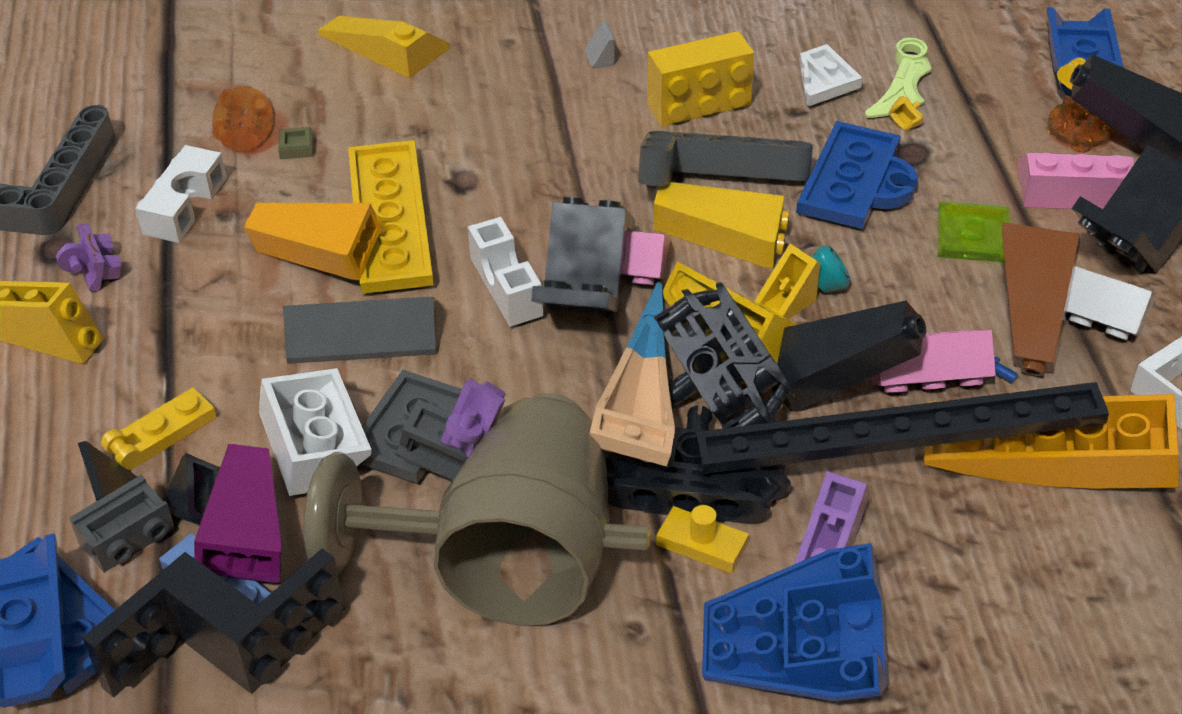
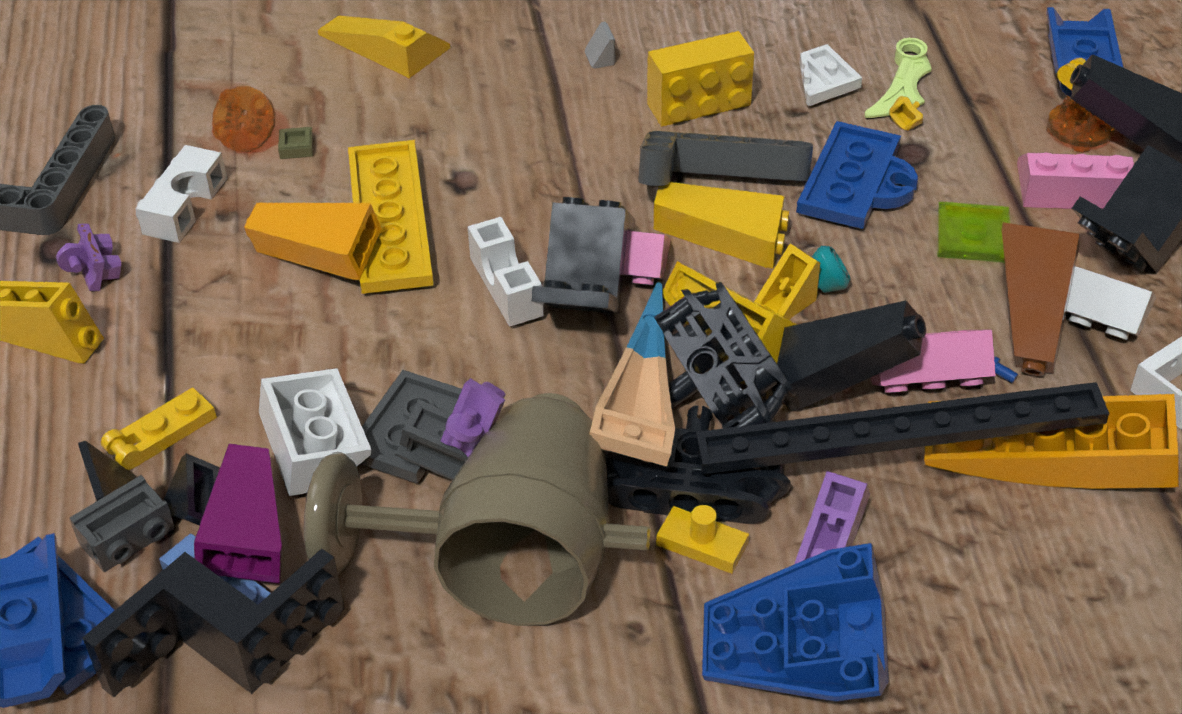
(360, 329): dark grey slope -> none

